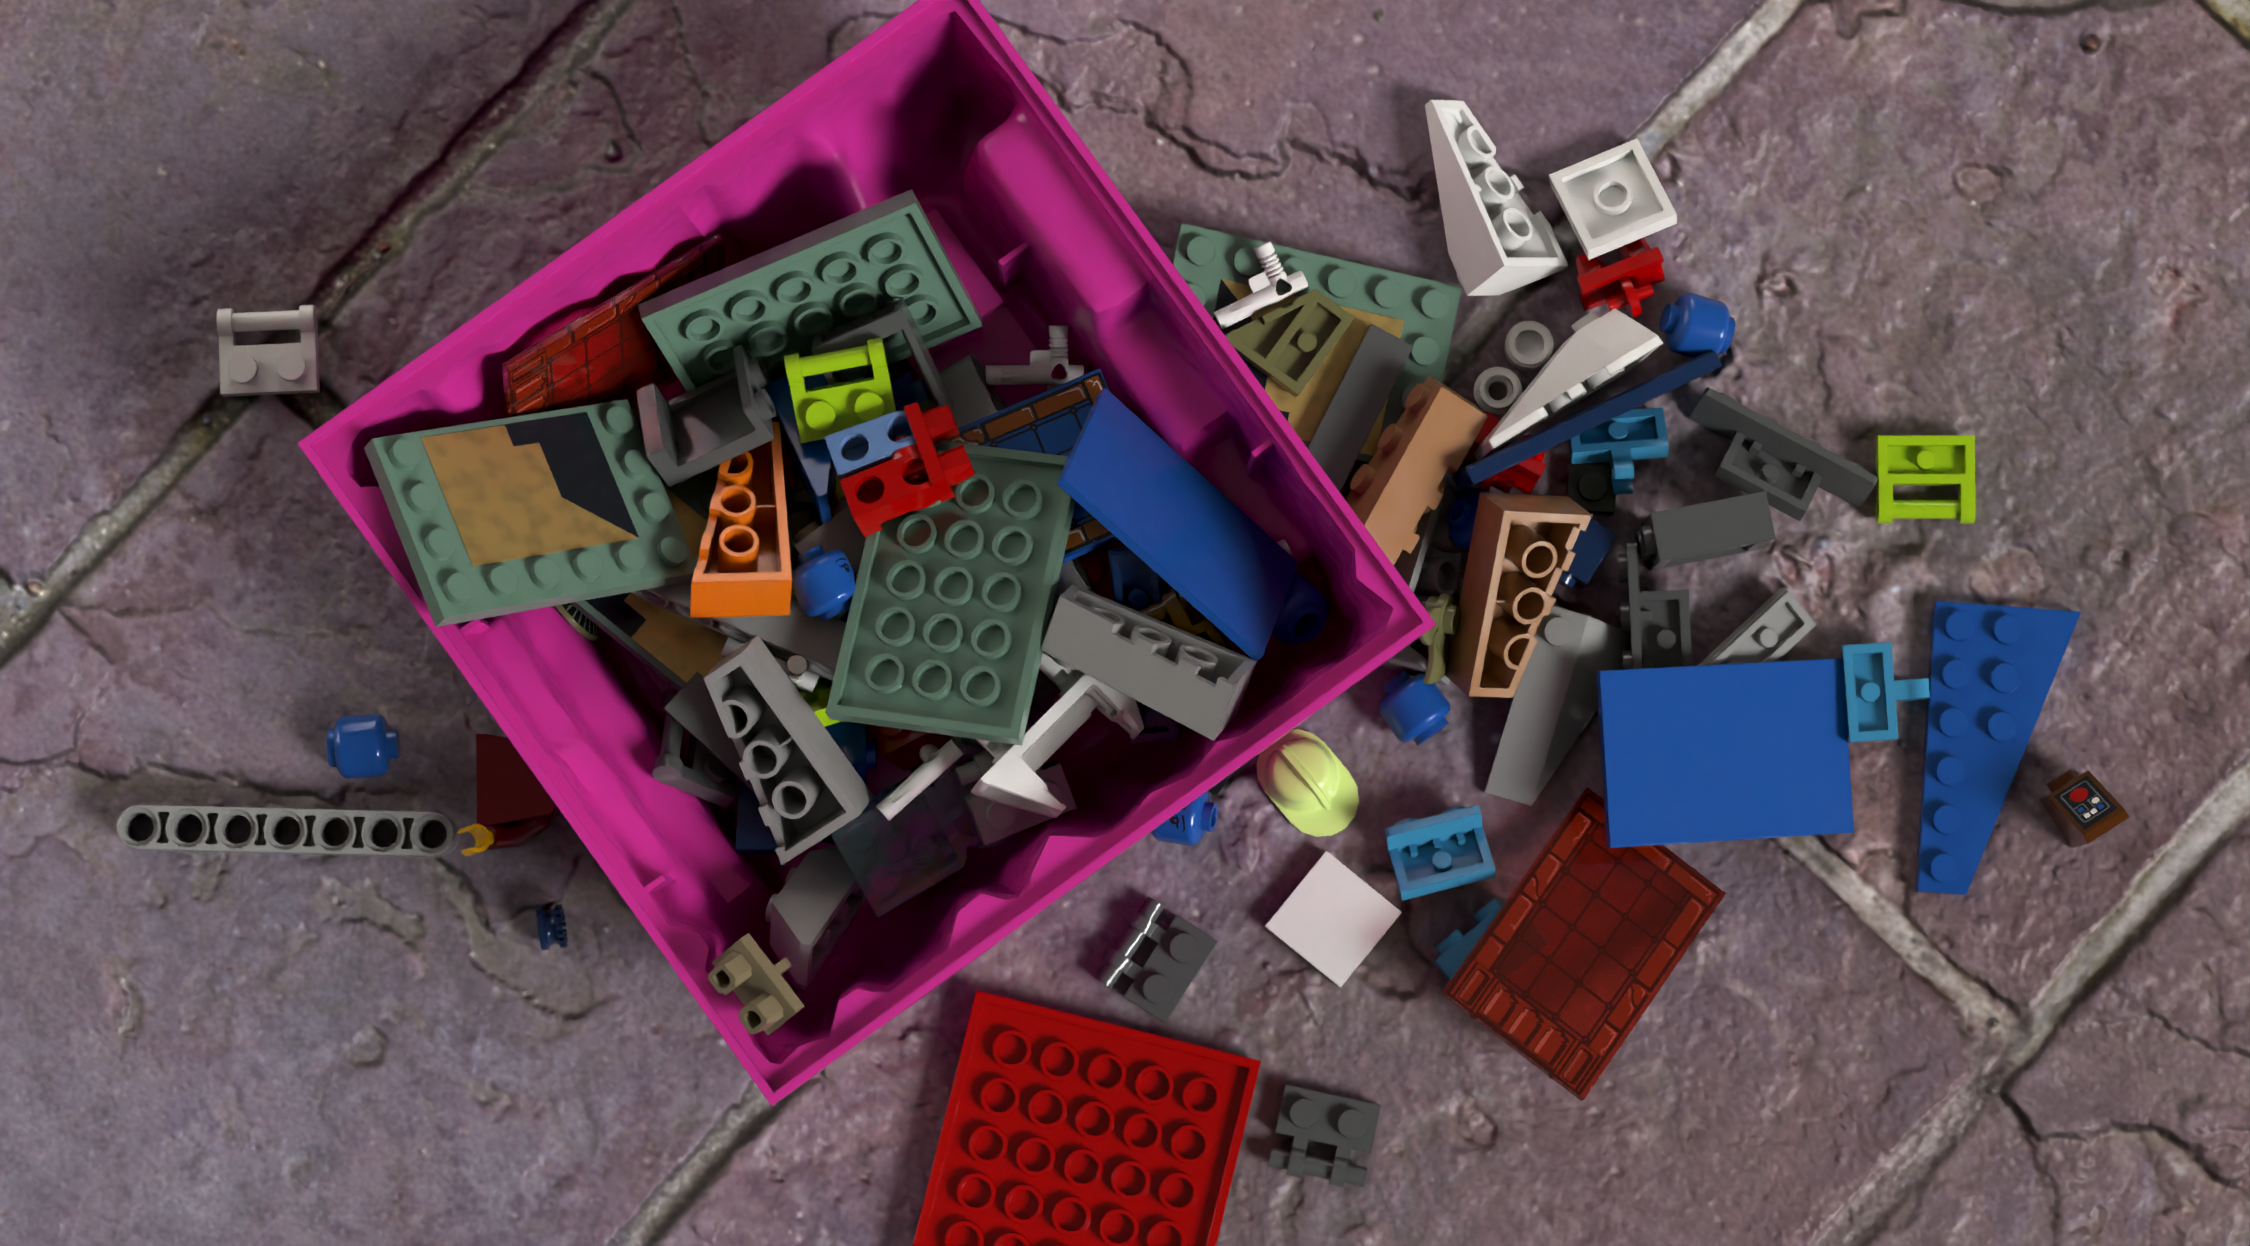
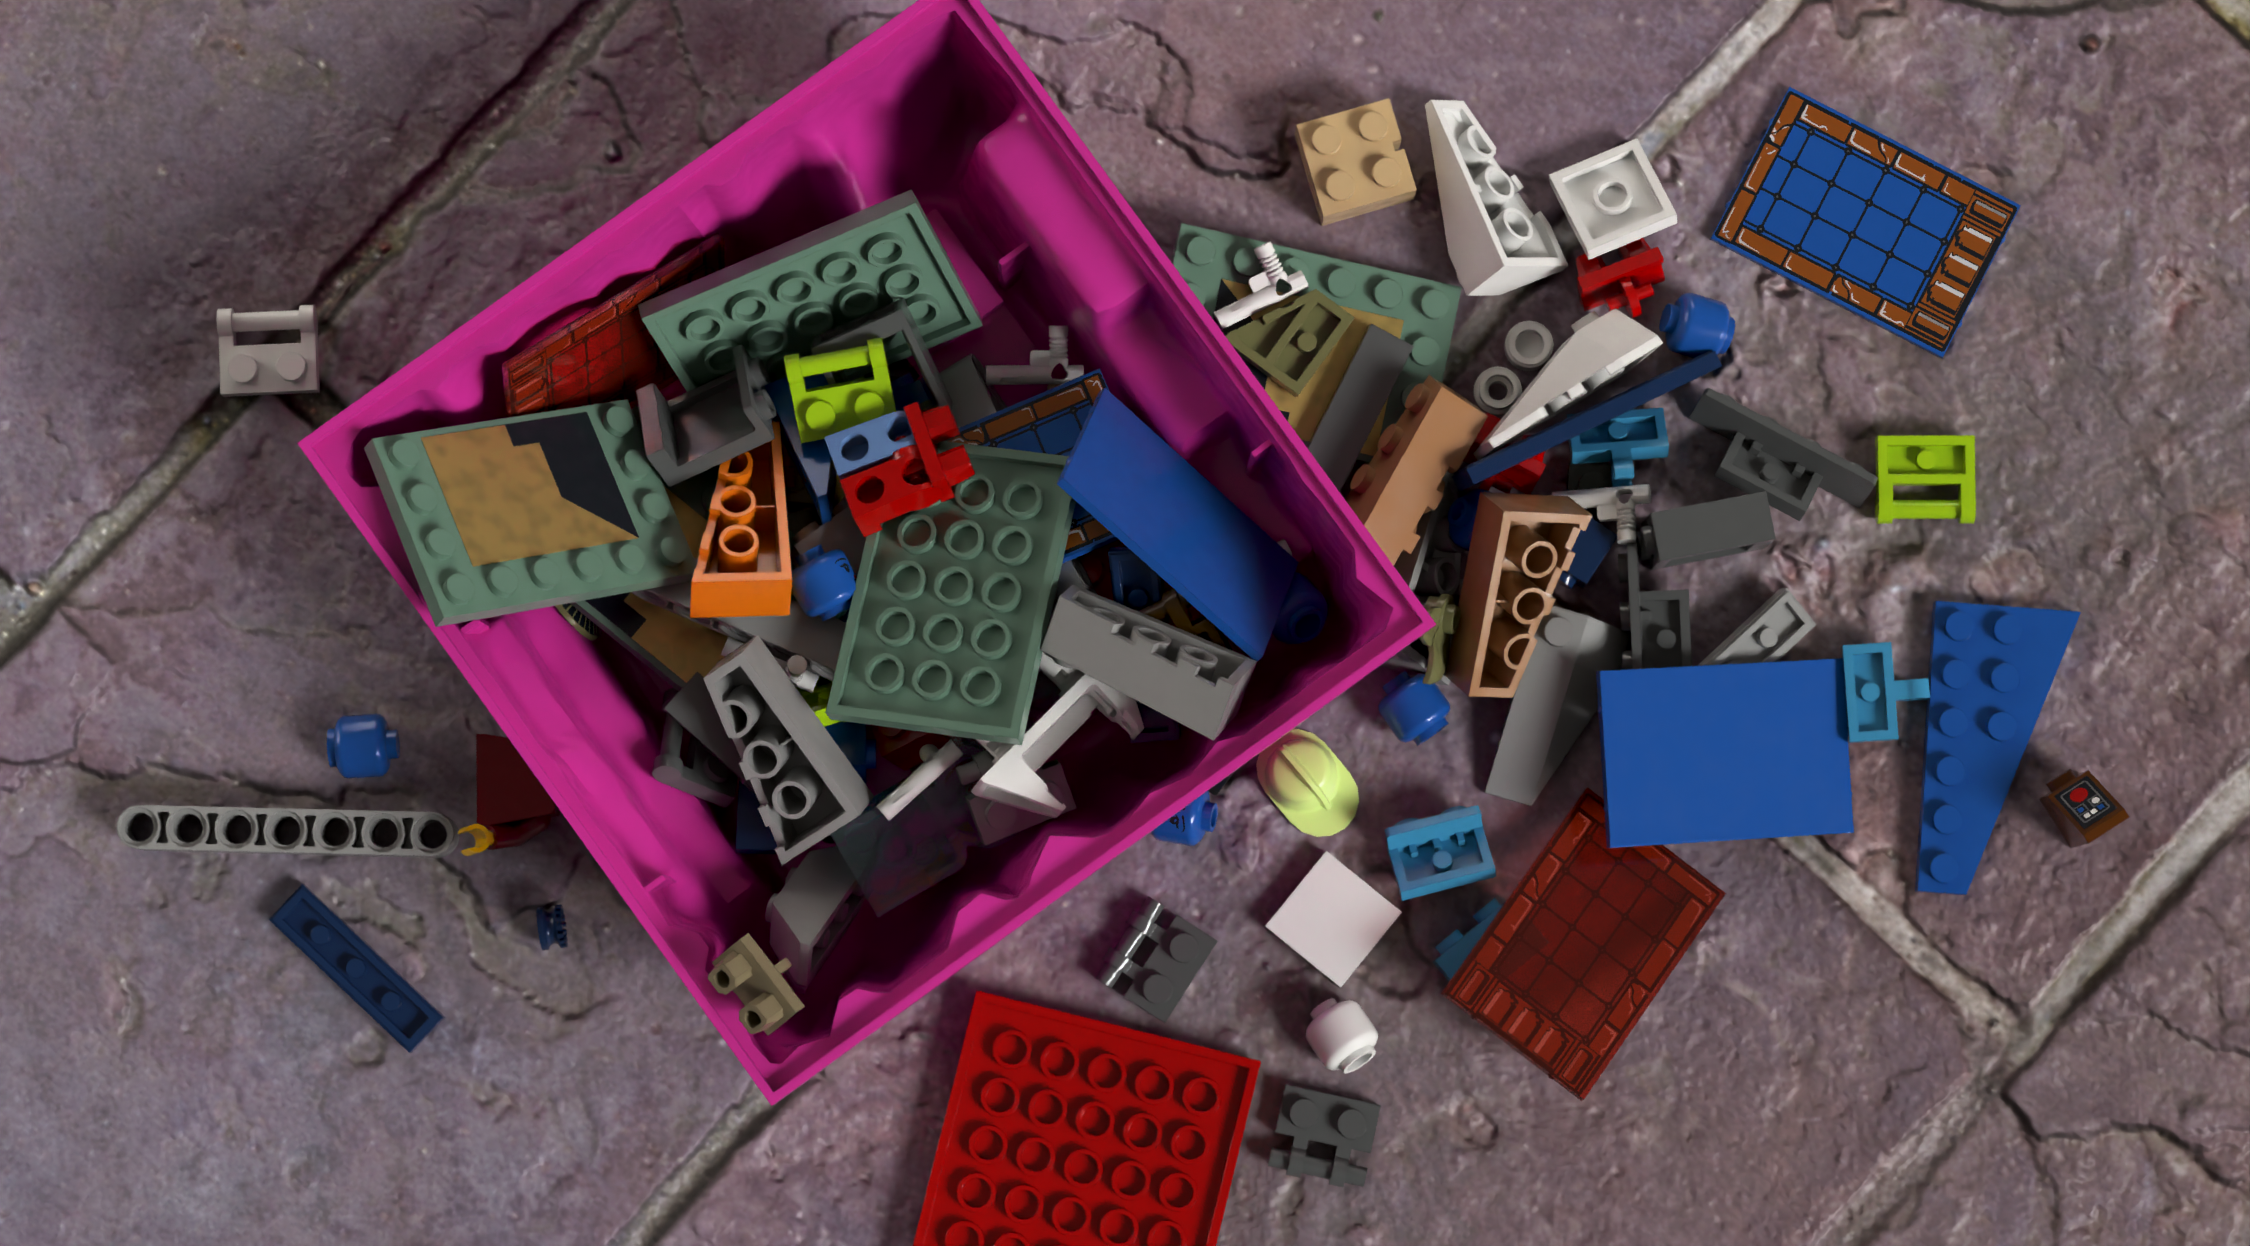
(357, 968): none -> dark blue tile
(1341, 1035): none -> white head
(1355, 162): none -> tan piece
(1611, 509): none -> white hose
(1865, 222): none -> piece

